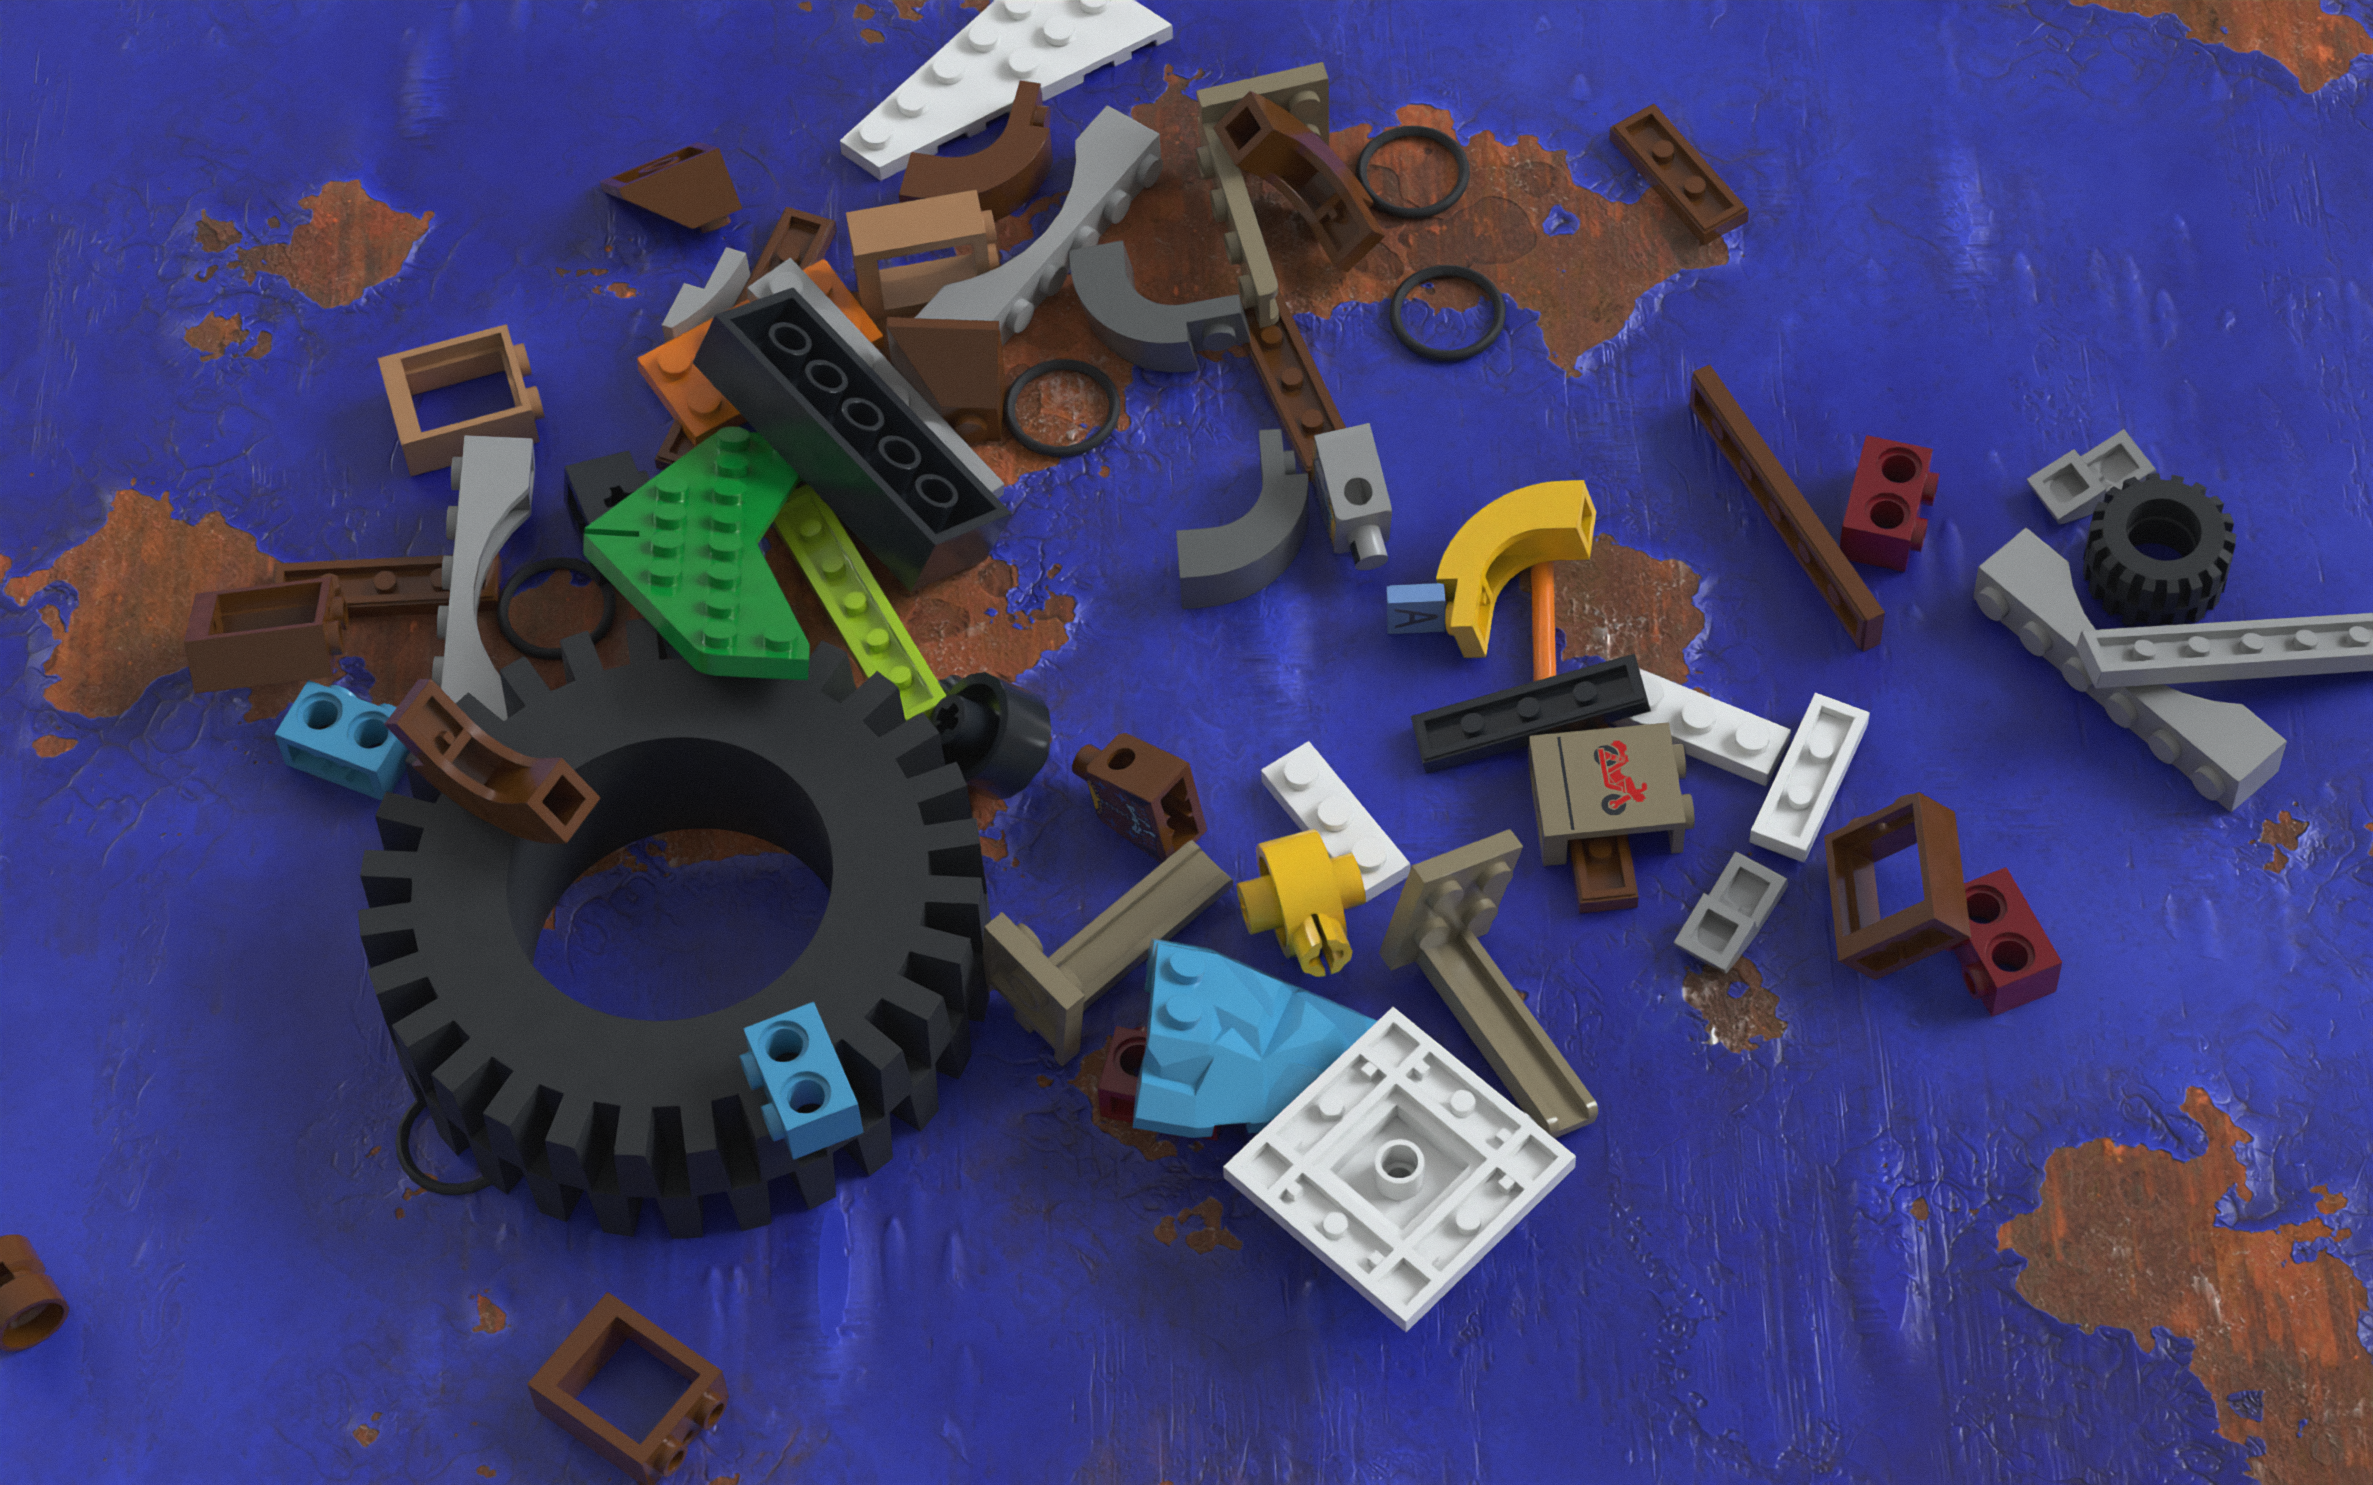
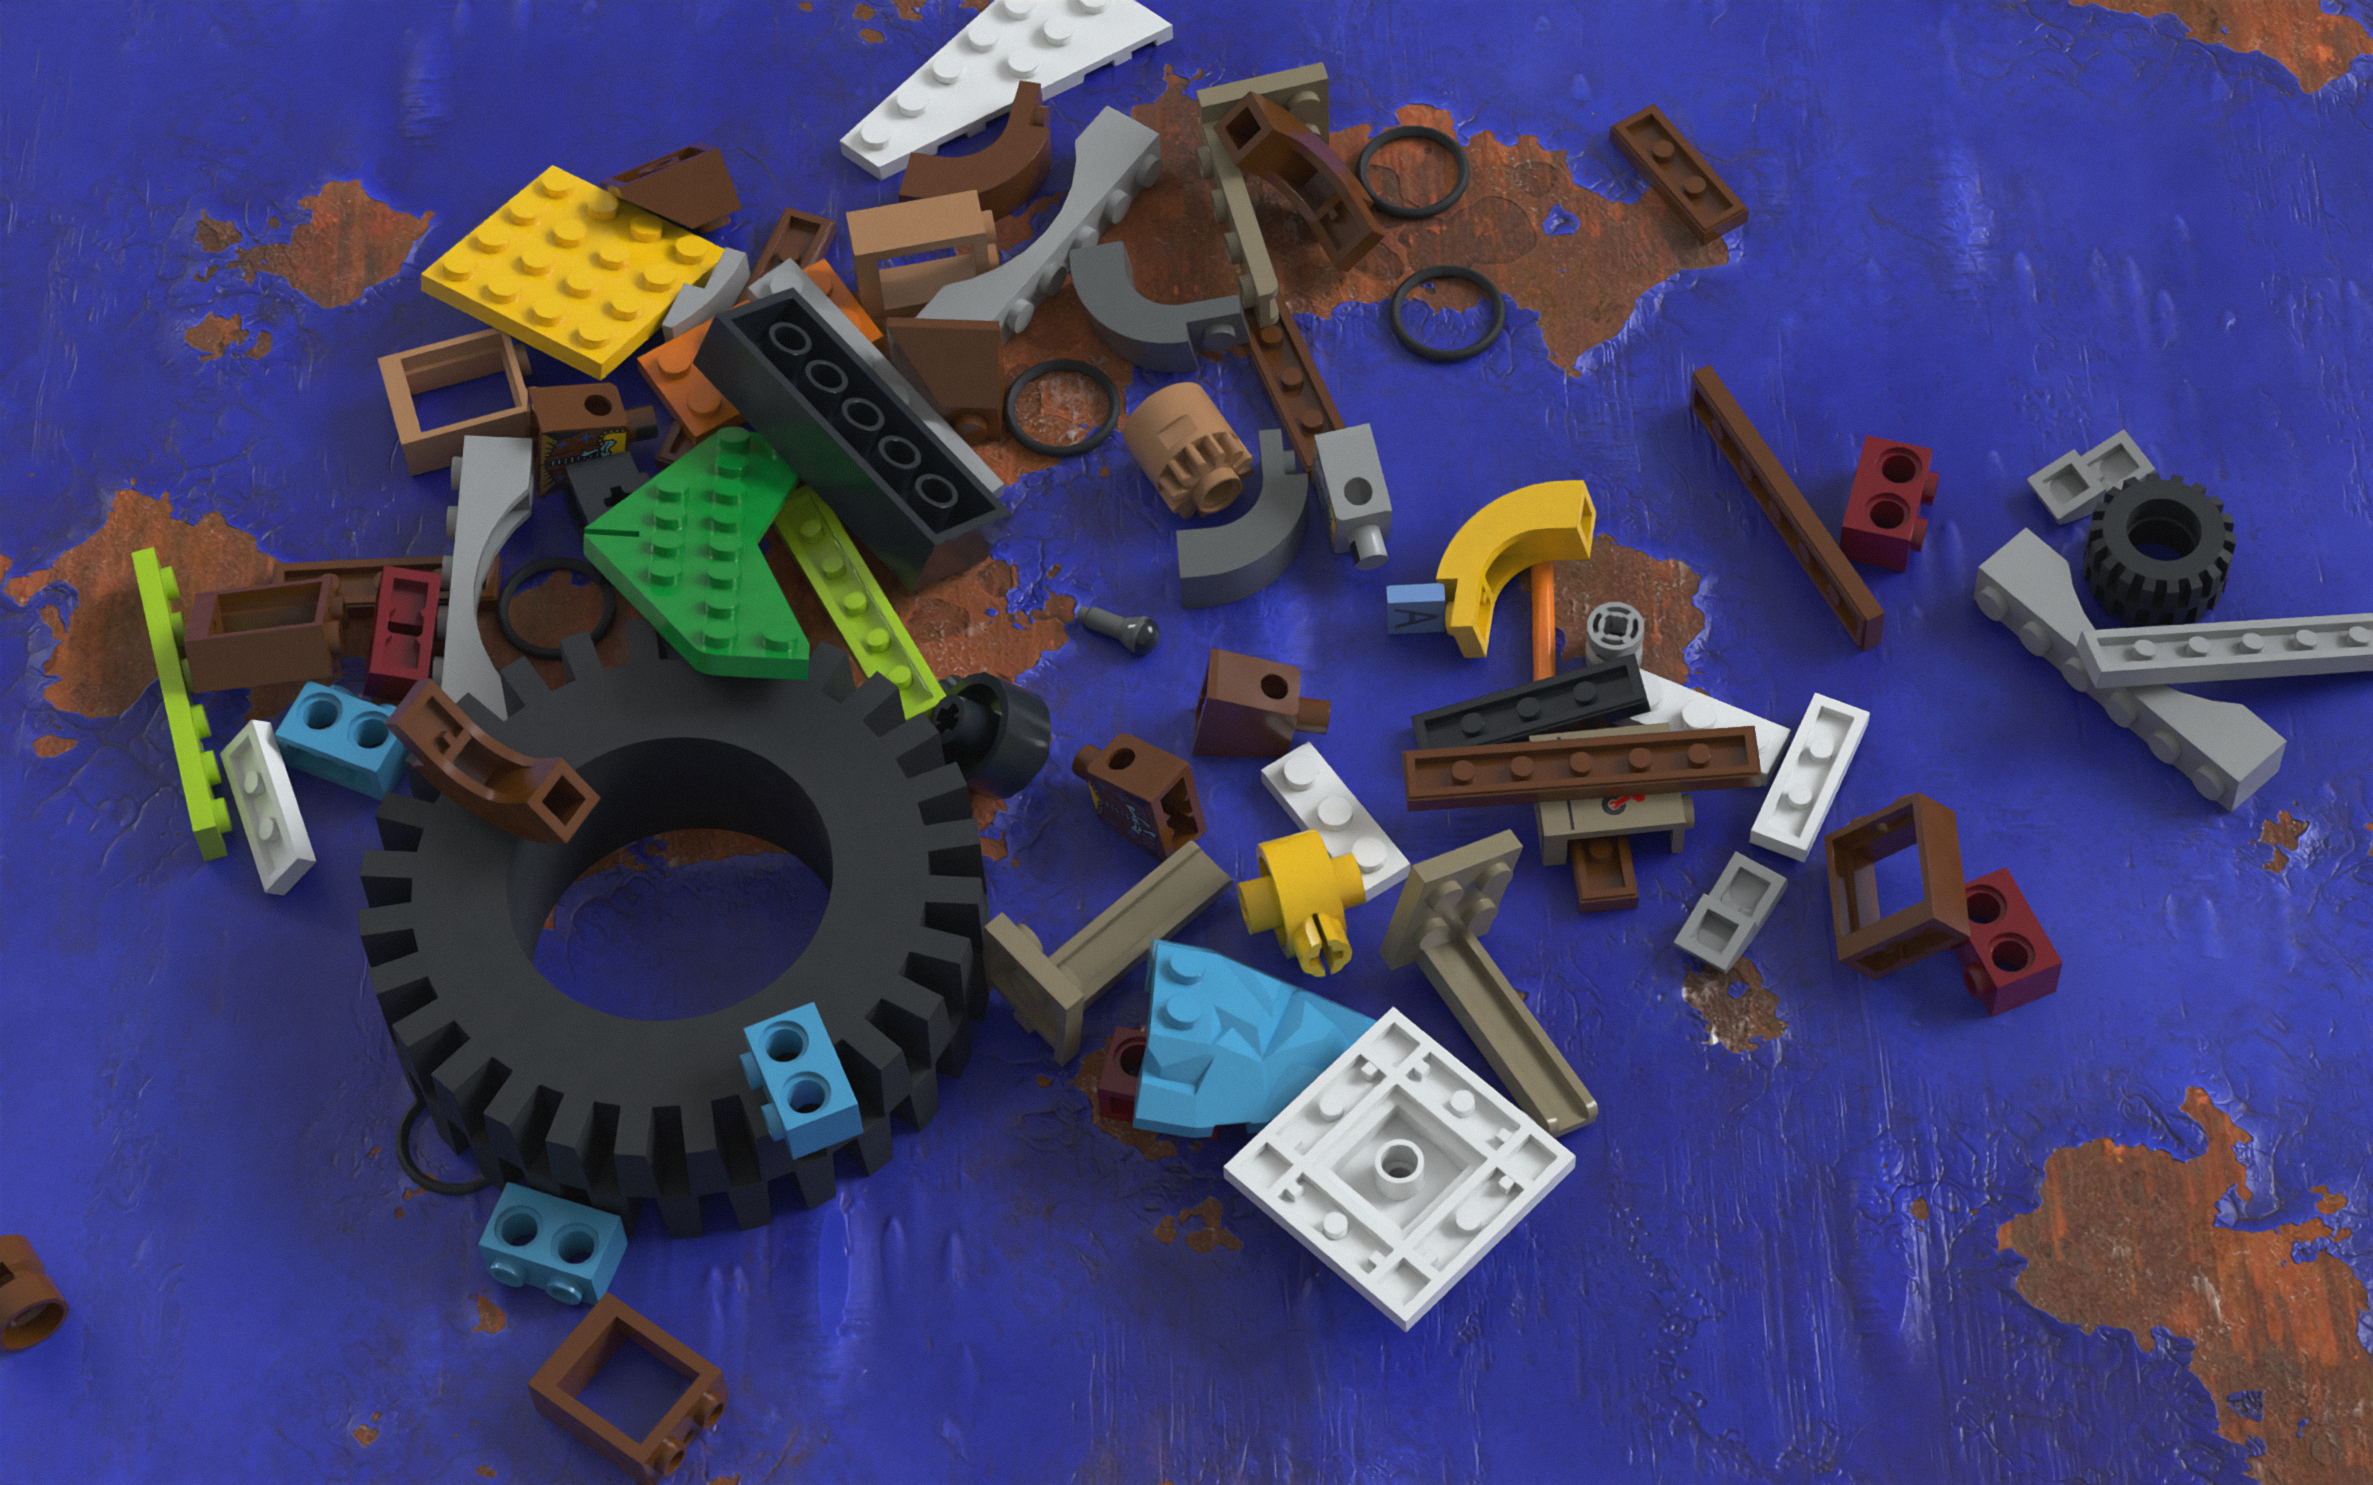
(186, 721): none -> lime plate
(268, 807): none -> white plate
(401, 632): none -> dark red brick
(560, 1232): none -> dark azure brick
(572, 271): none -> yellow plate
(580, 425): none -> reddish brown torso
(1137, 633): none -> dark grey piece
(1188, 450): none -> medium nougat gear
(1252, 708): none -> reddish brown torso
(1581, 768): none -> reddish brown tile
(1613, 633): none -> light grey wheel

